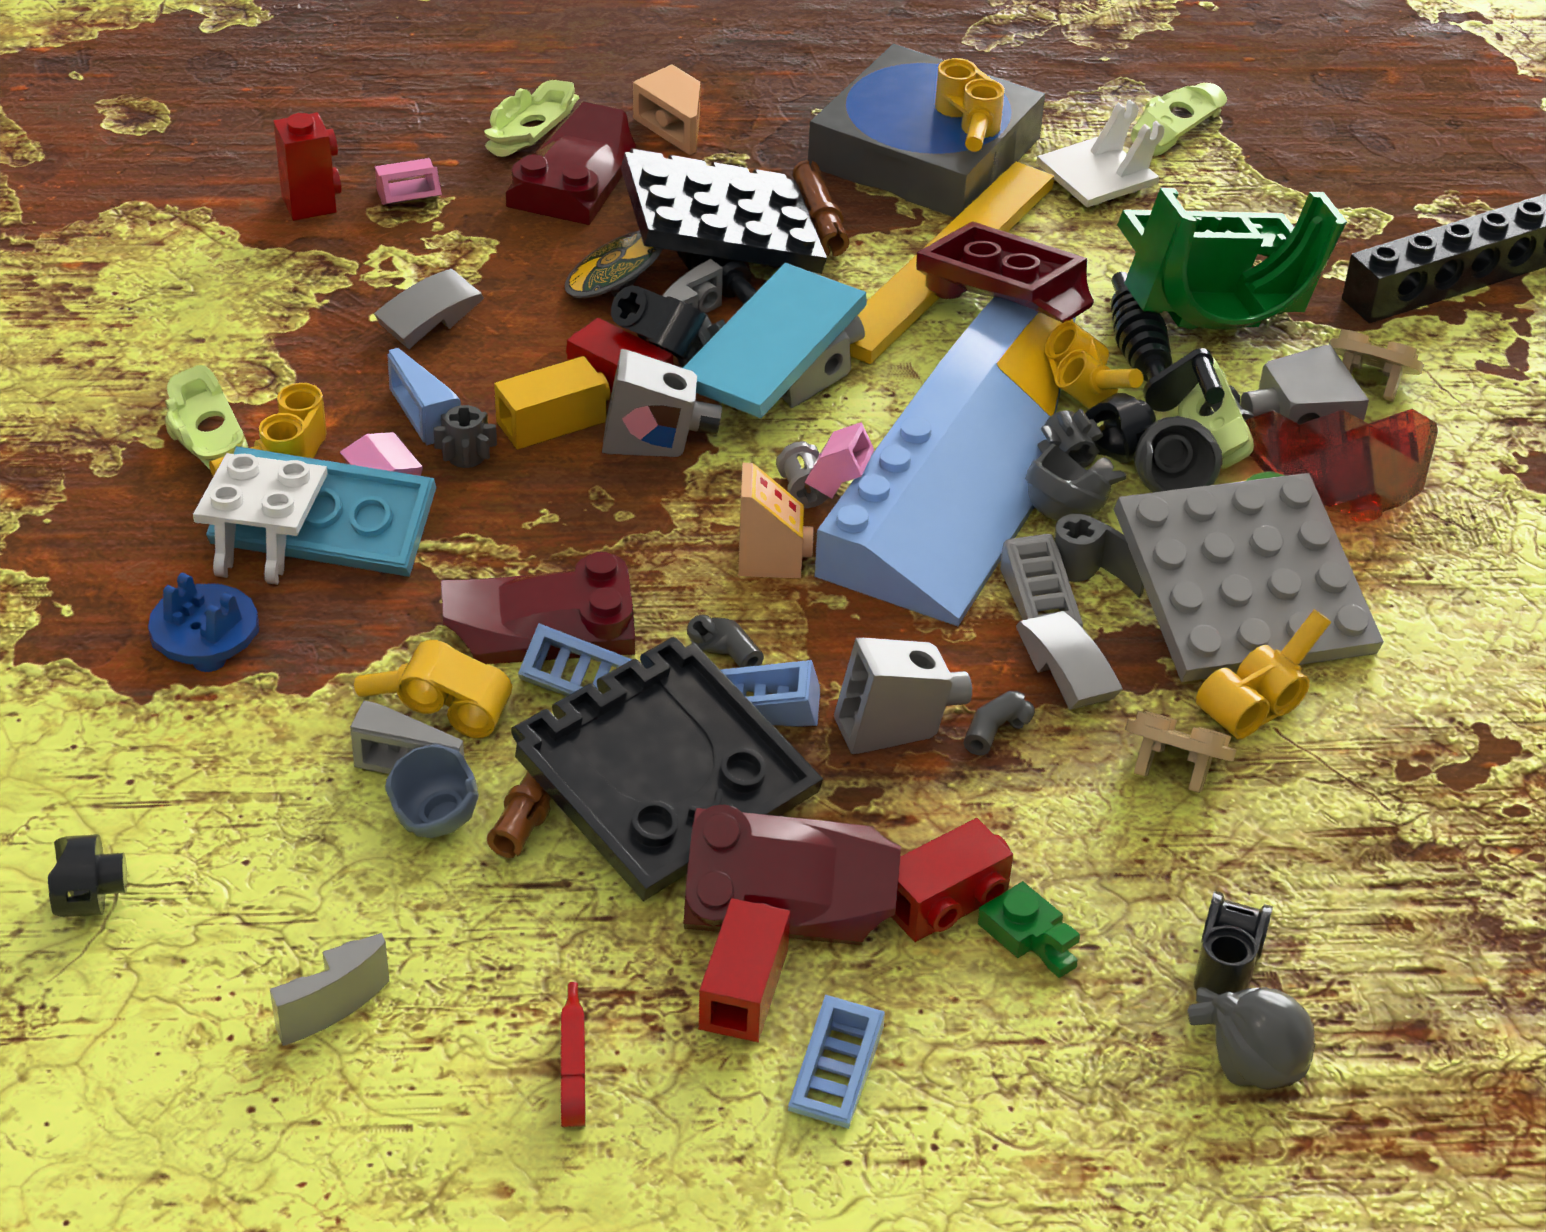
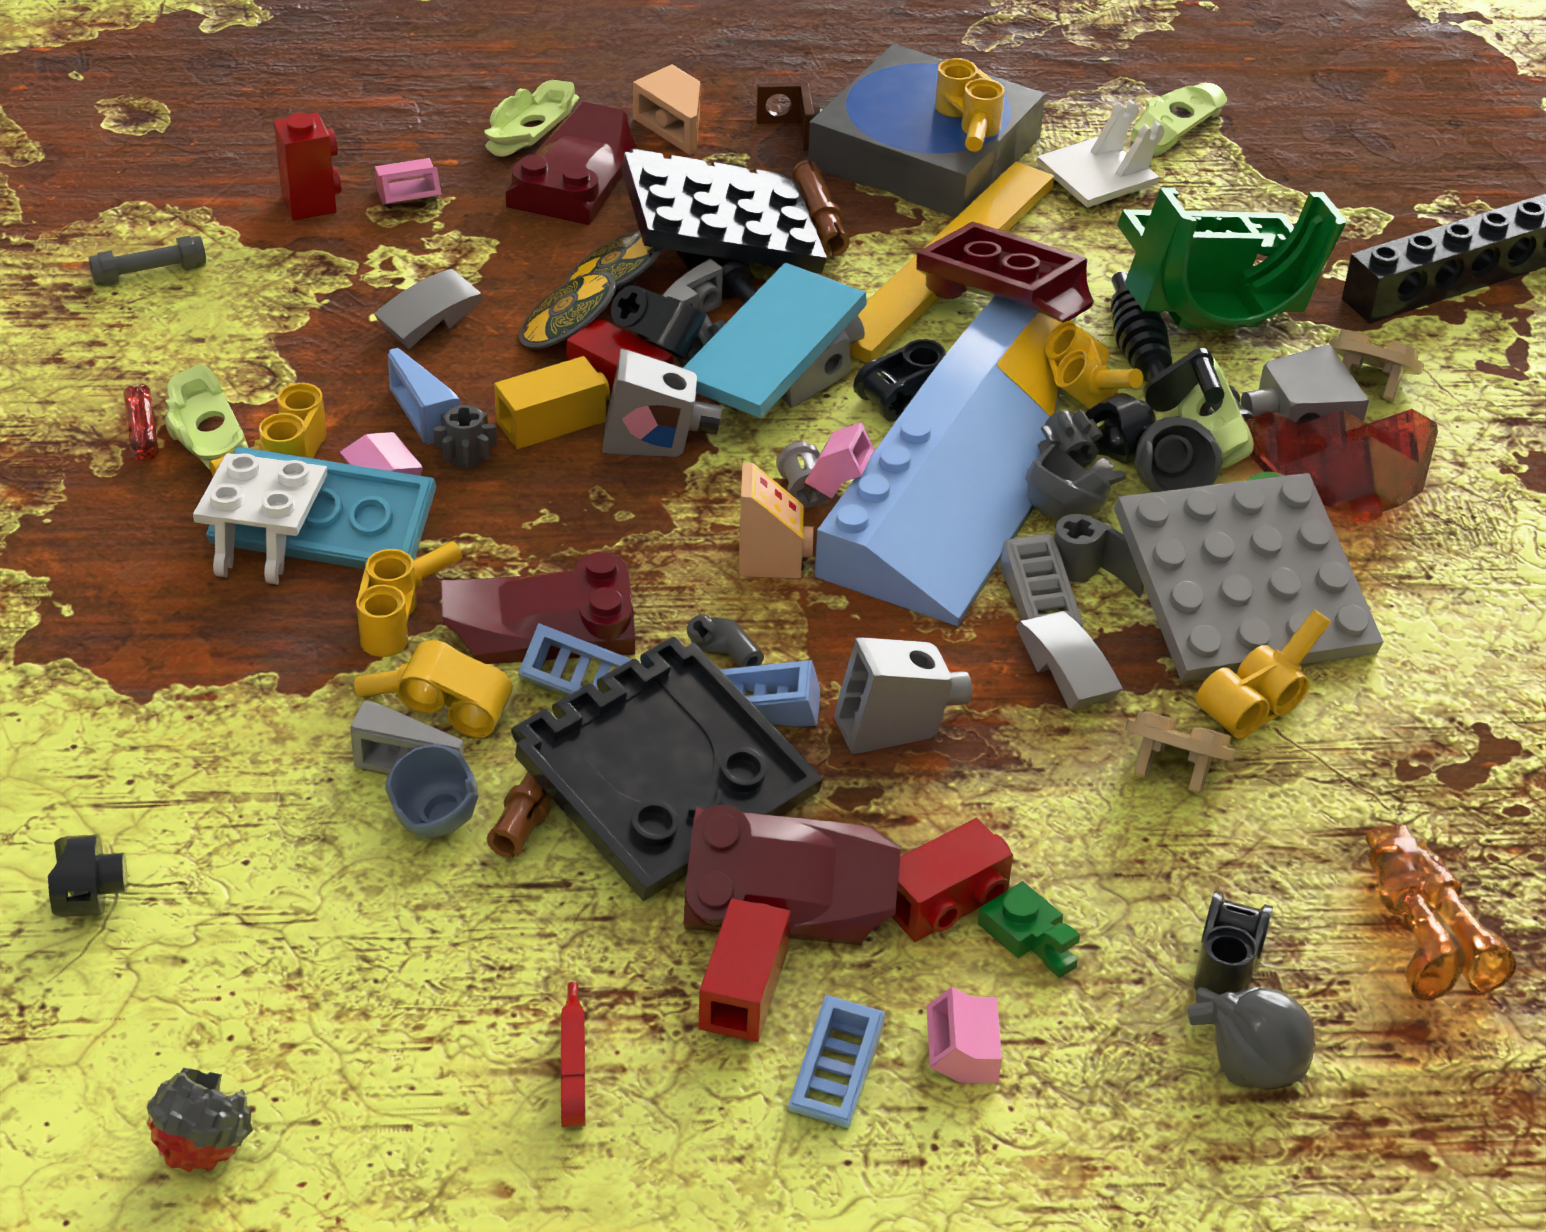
(106, 267): none -> dark grey bar
(141, 422): none -> clear red axle
(196, 1121): none -> dark grey piece
(202, 623): blue plate -> none
(315, 1002): light grey slope -> none
(389, 595): none -> yellow beam
(567, 310): none -> shield
(800, 109): none -> reddish brown bracket
(900, 378): none -> black piece
(964, 1037): none -> bright pink piece
(989, 717): dark grey arm -> none
(1418, 885): none -> clear orange piece

